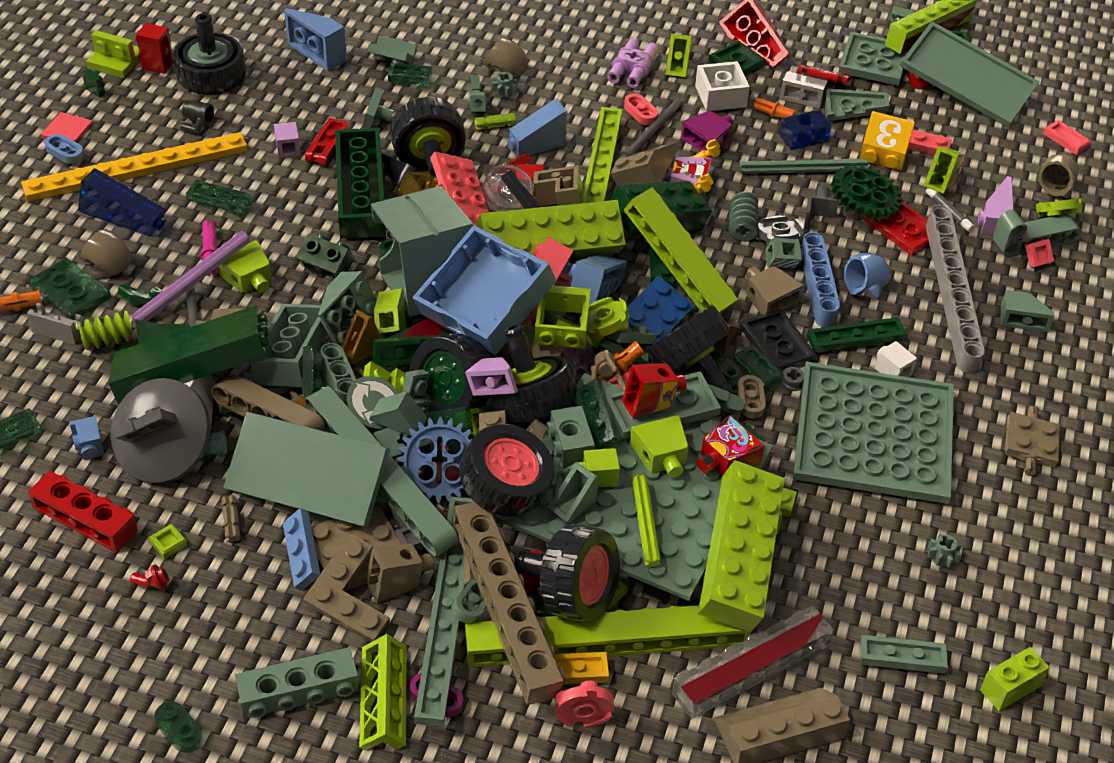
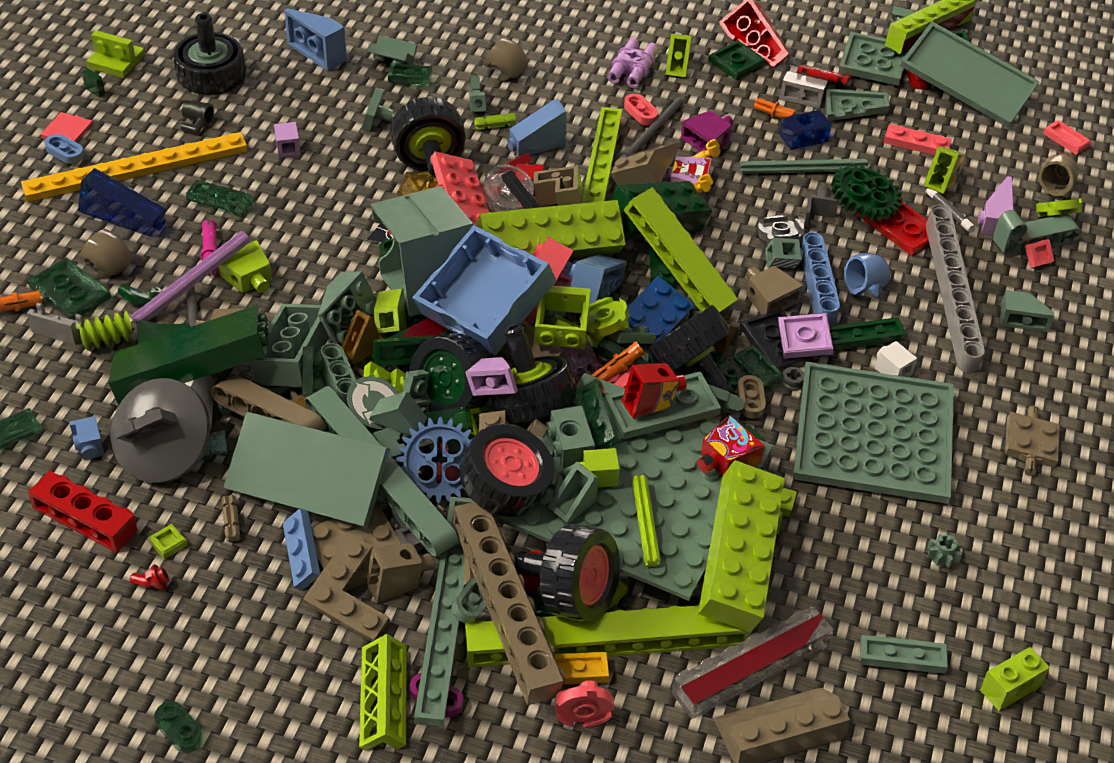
(154, 48): red brick -> none
(305, 671): sand green brick -> none
(324, 256): dark green brick -> none
(325, 142): red plate -> none
(359, 181): dark green brick -> none
(396, 169): black piece -> none
(504, 85): sand green gear -> none
(606, 366): dark tan plant -> none
(661, 445): lime torso -> none
(722, 86): white brick -> none
(743, 216): sand green piece -> none
(805, 335): none -> lavender tile
(887, 140): yellow slope -> none

